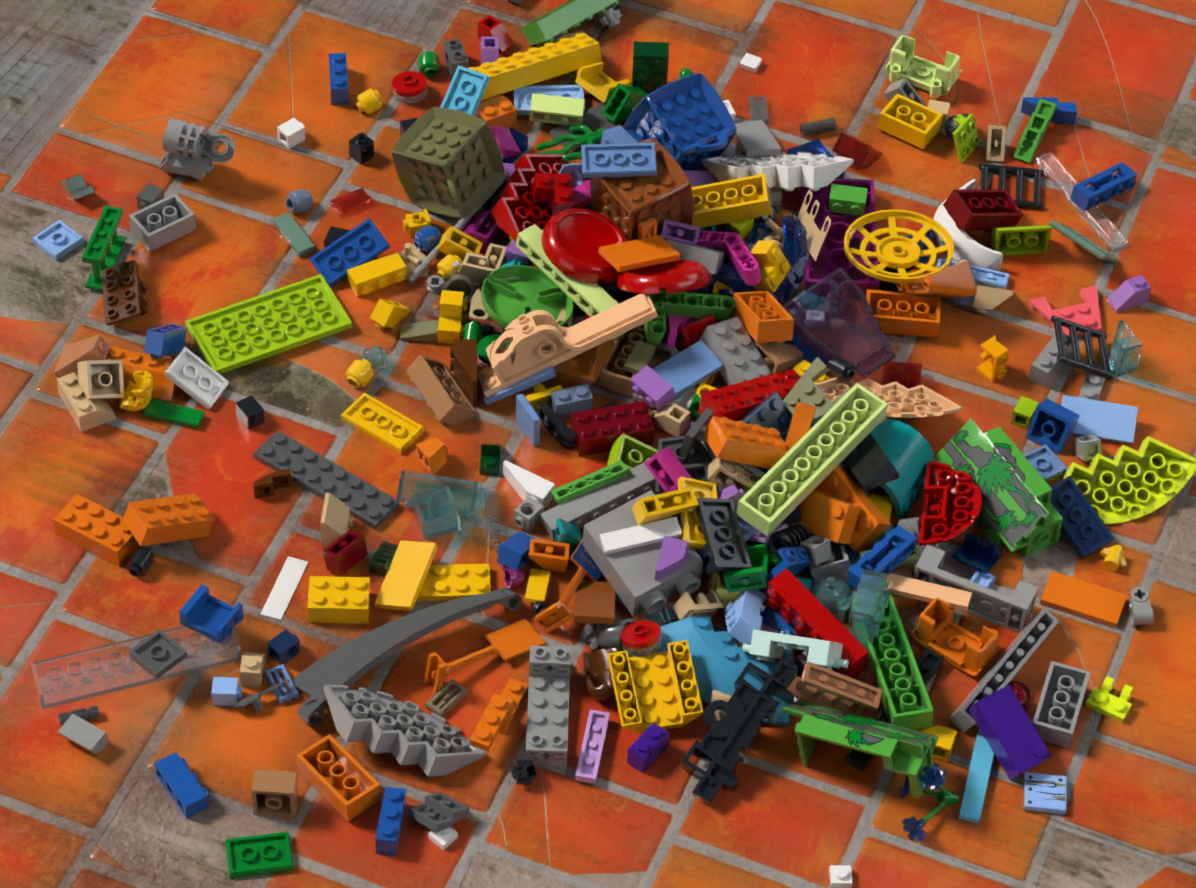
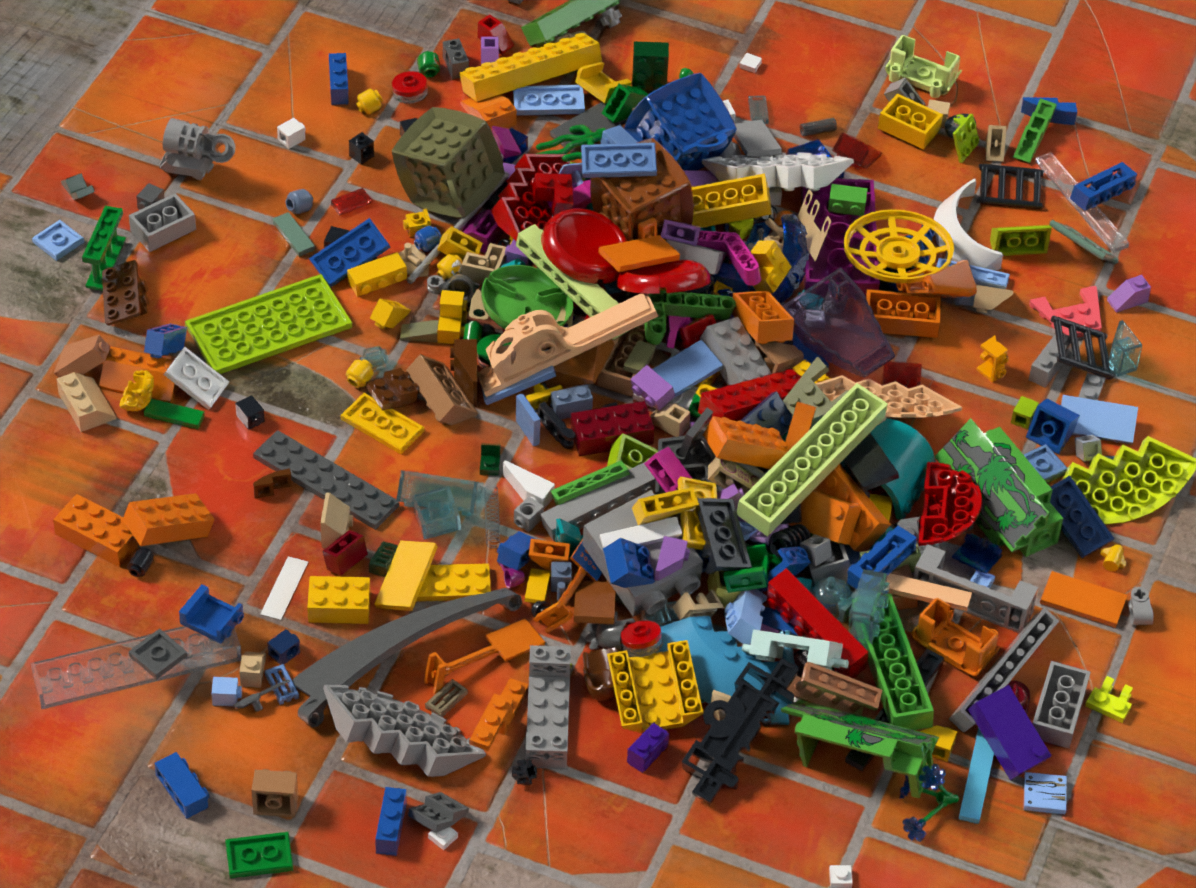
(84, 734): light grey brick -> none
(92, 712): dark grey axle -> none
(101, 378): tan slope -> none
(339, 777): orange brick -> none
(393, 389): none -> reddish brown plate
(432, 454): orange slope -> none
(465, 90): medium azure tile -> none
(556, 109): yellowish green brick -> none
(560, 577): none -> sand blue brick
(592, 746): lavender plate -> none
(628, 564): none -> blue slope
(841, 369): black brick -> none
(982, 209): dark red brick -> none

